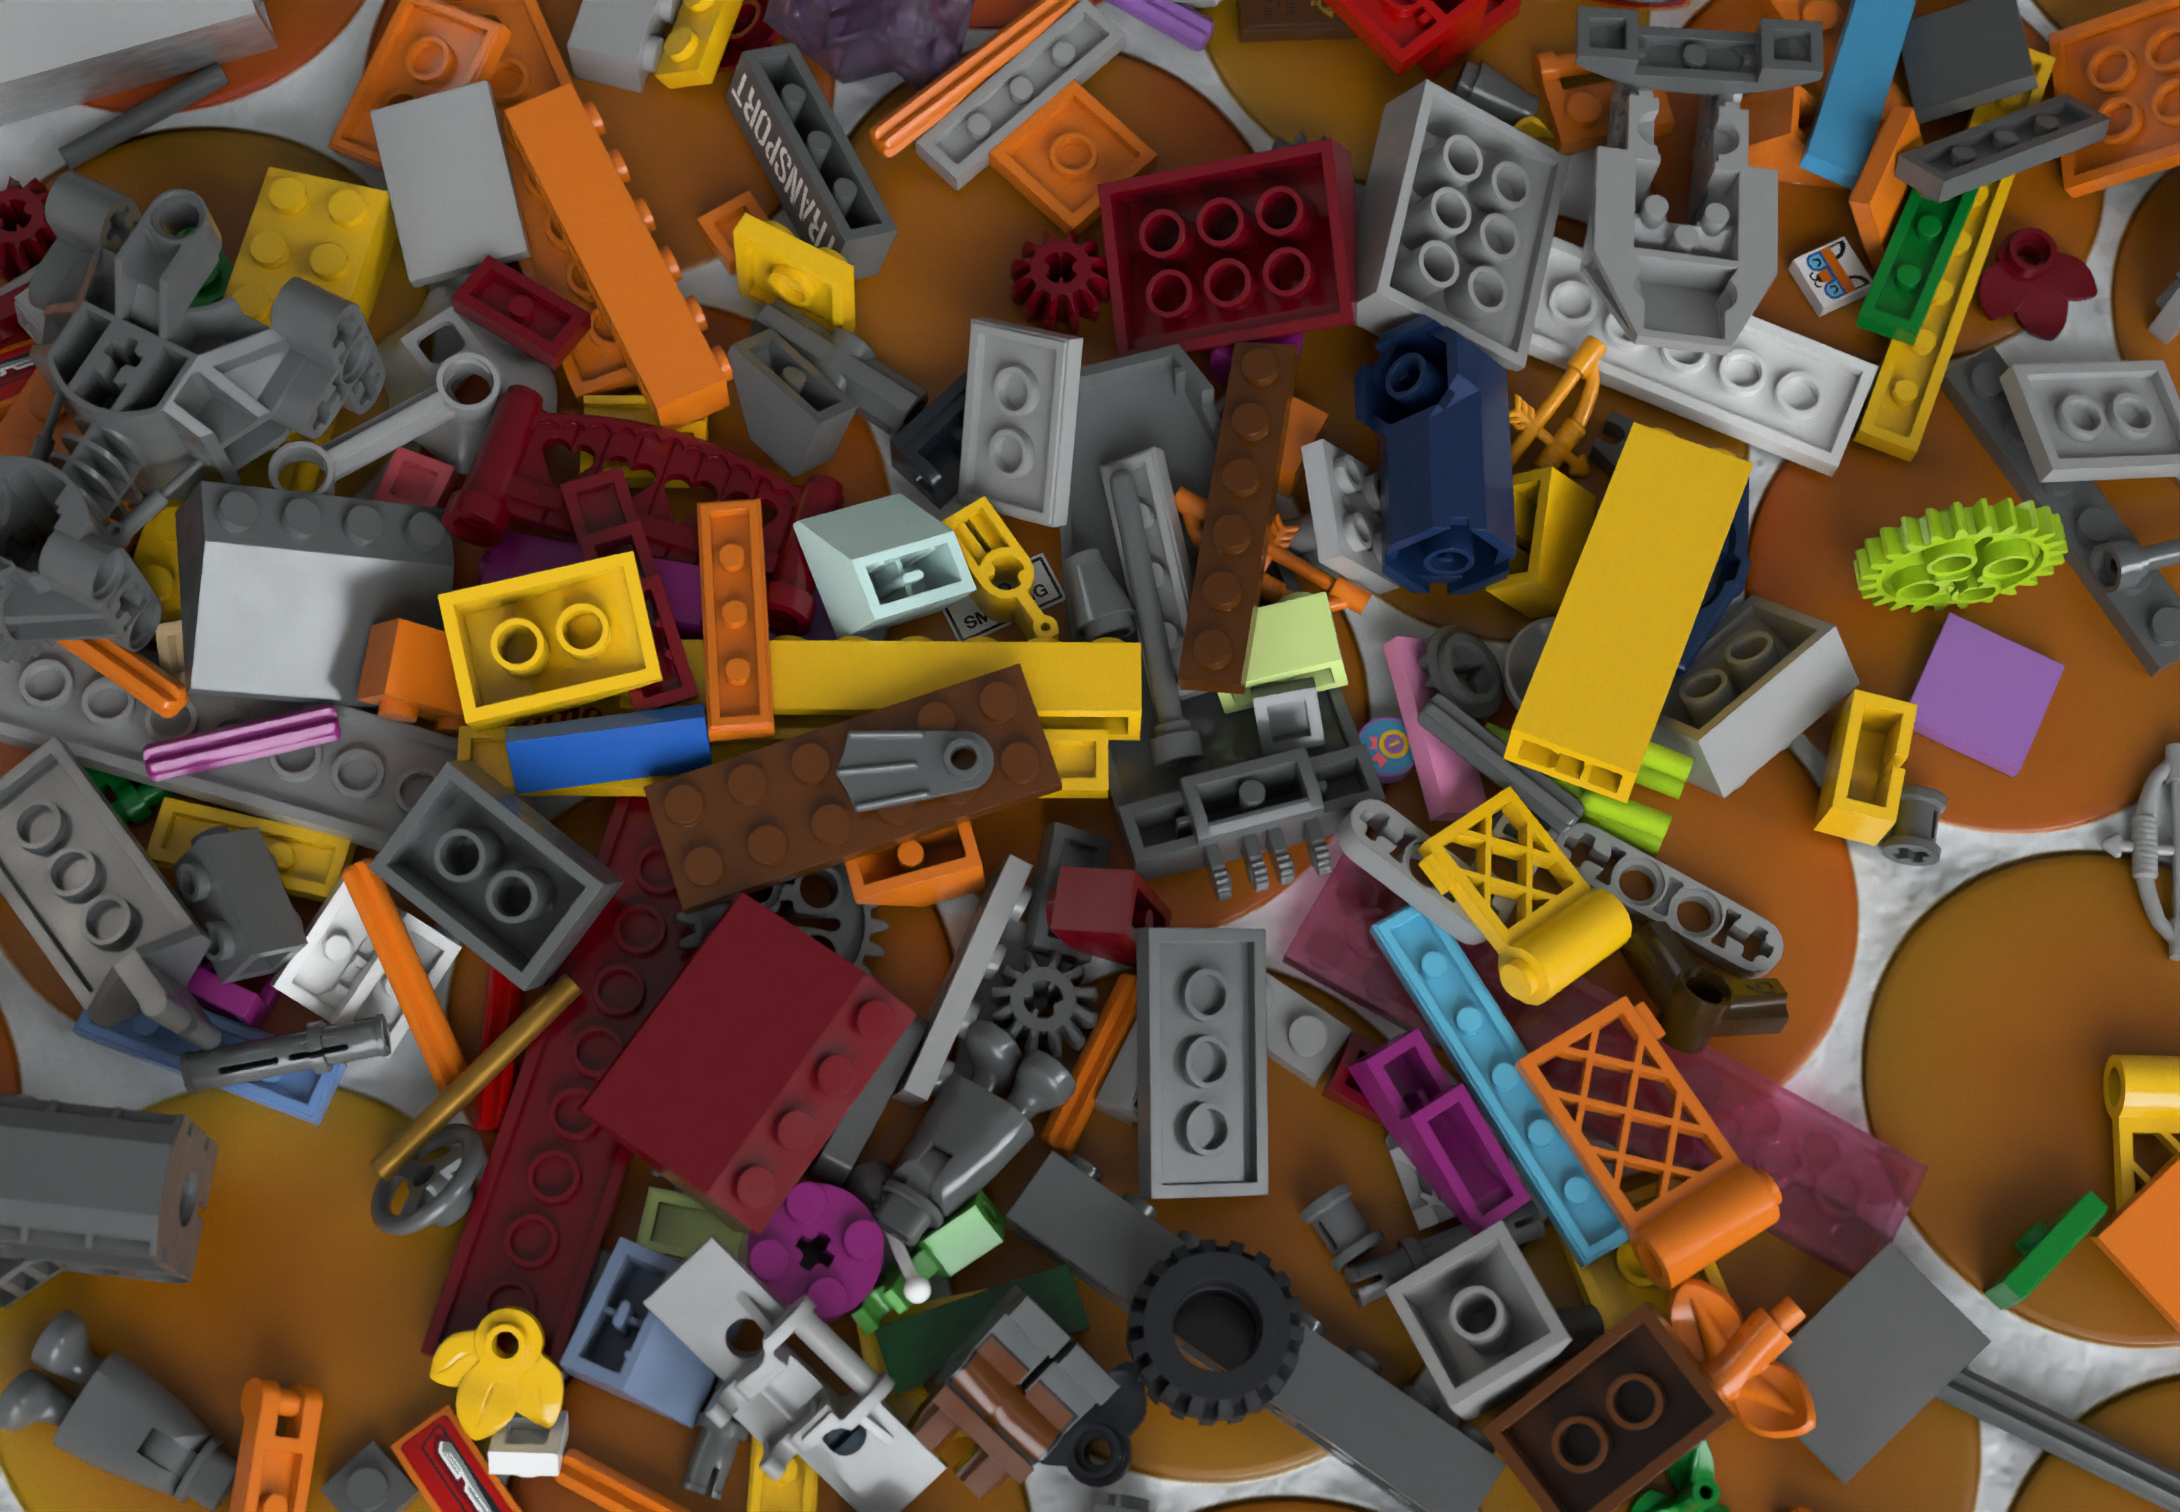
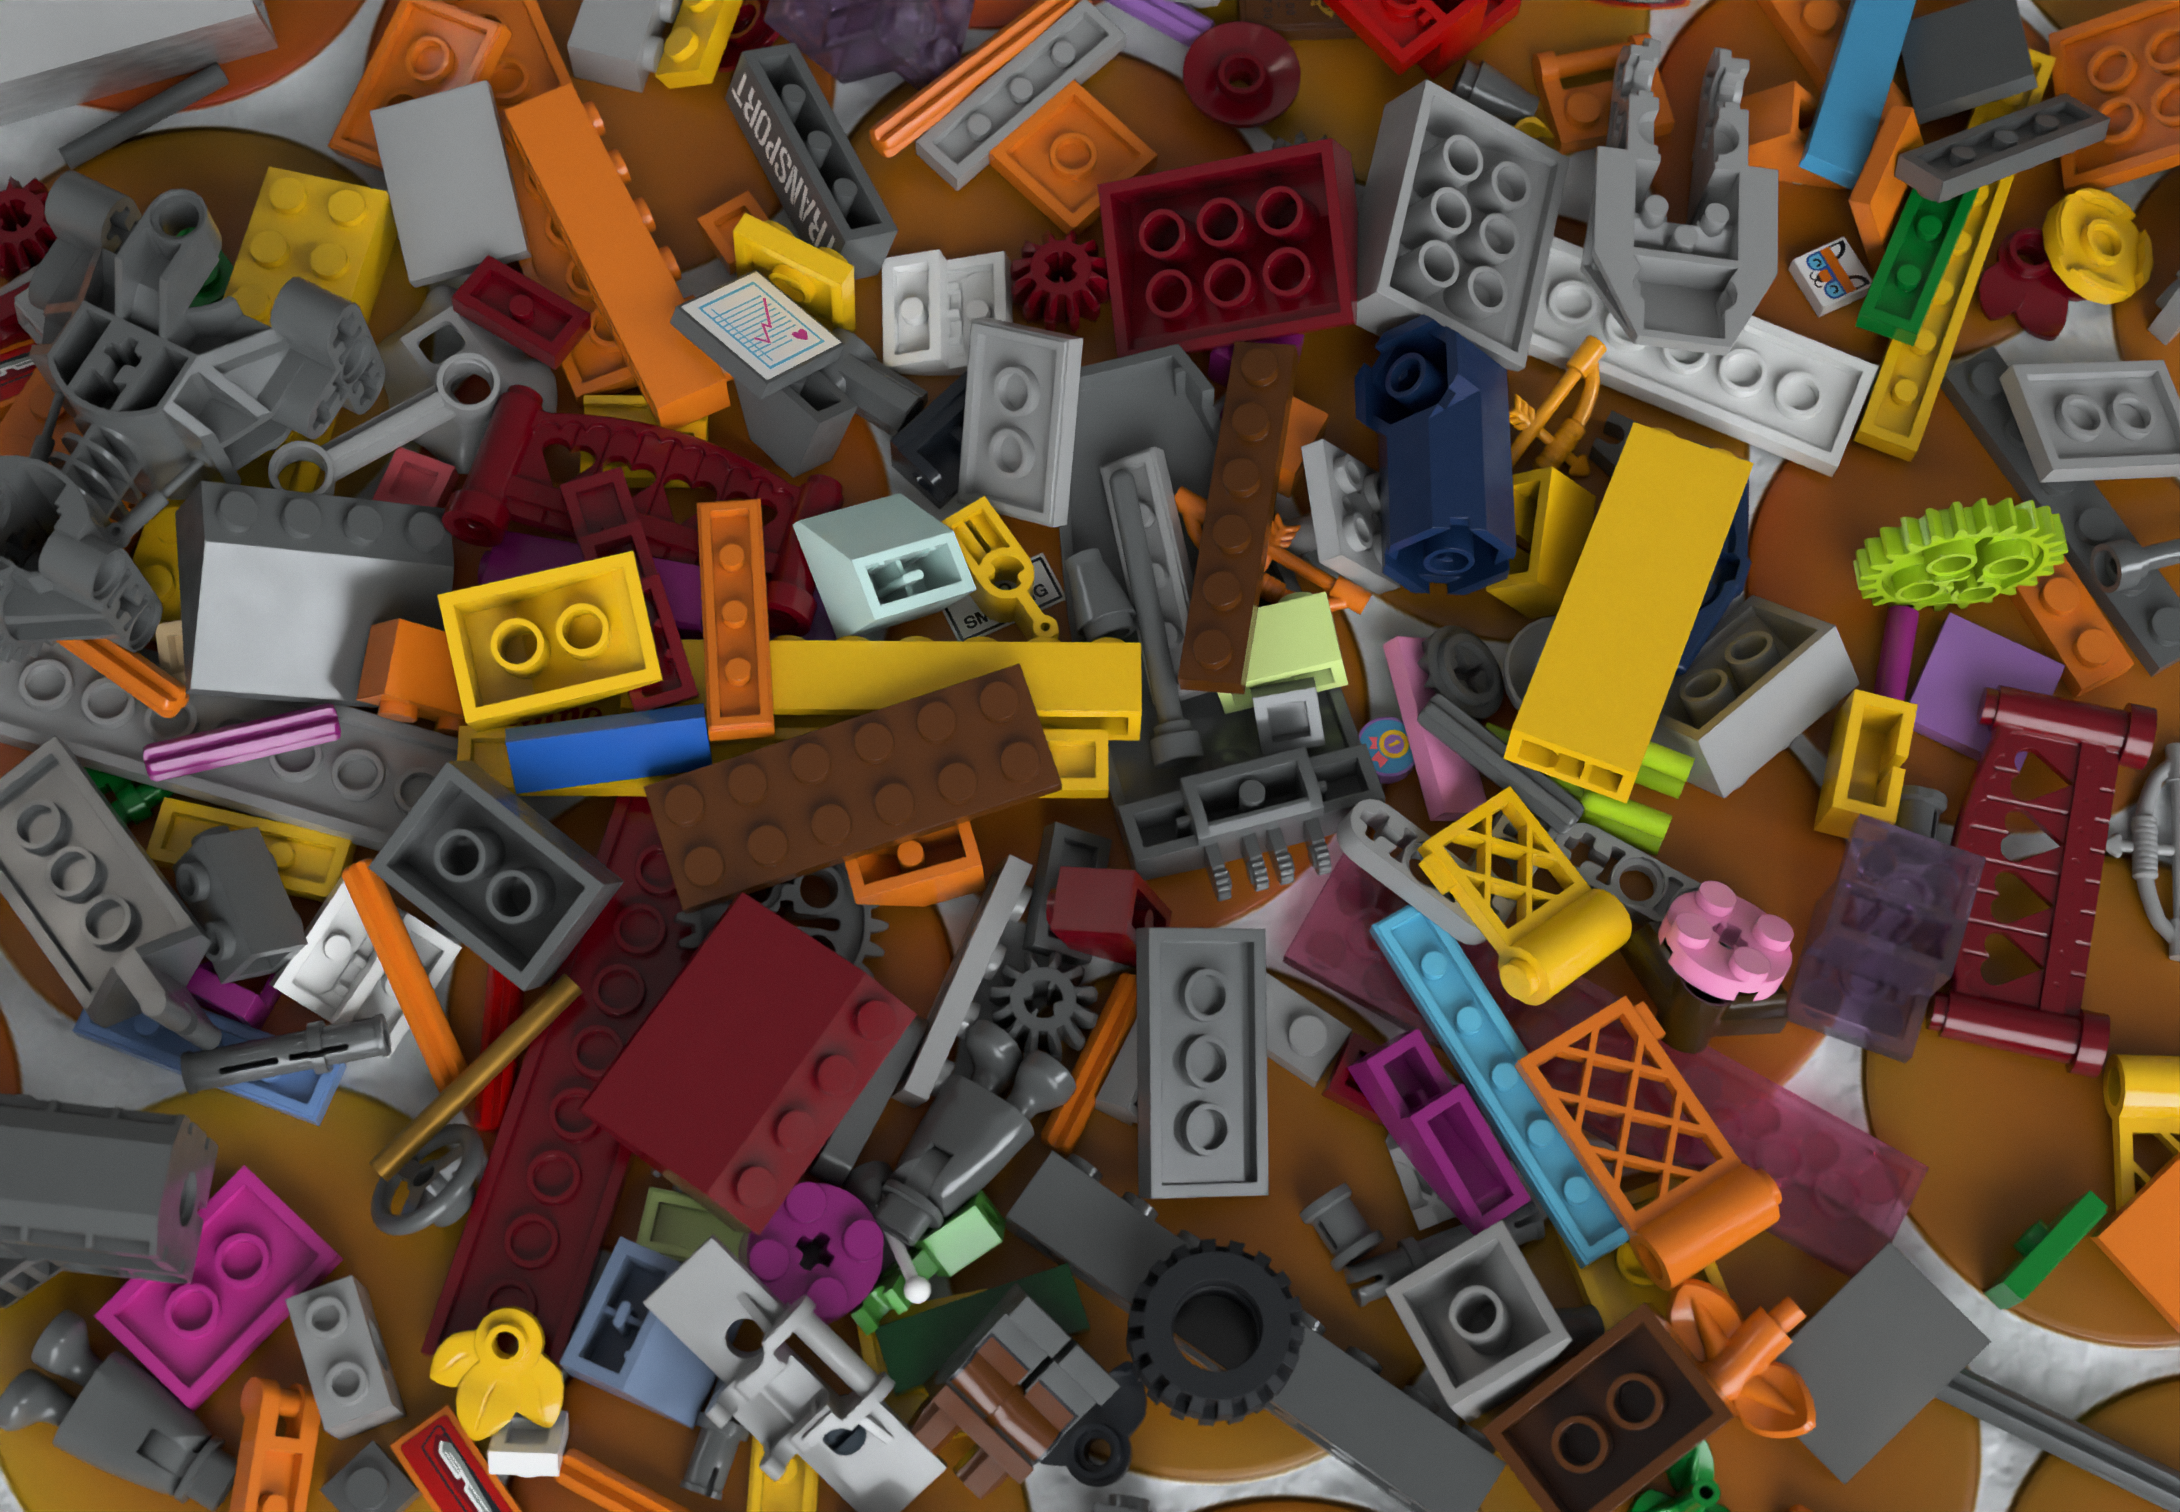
(245, 1268): none -> dark pink plate
(345, 1358): none -> light grey brick
(757, 334): none -> tile
(909, 766): dark grey piece -> none
(932, 305): none -> white slope
(1243, 54): none -> dark red dish
(1698, 60): dark grey slope -> none
(1757, 942): none -> bright pink plate
(1883, 938): none -> clear purple bracket
(1896, 652): none -> magenta piece
(2072, 629): none -> orange plate
(2084, 747): none -> dark red piece
(2097, 246): none -> yellow tile

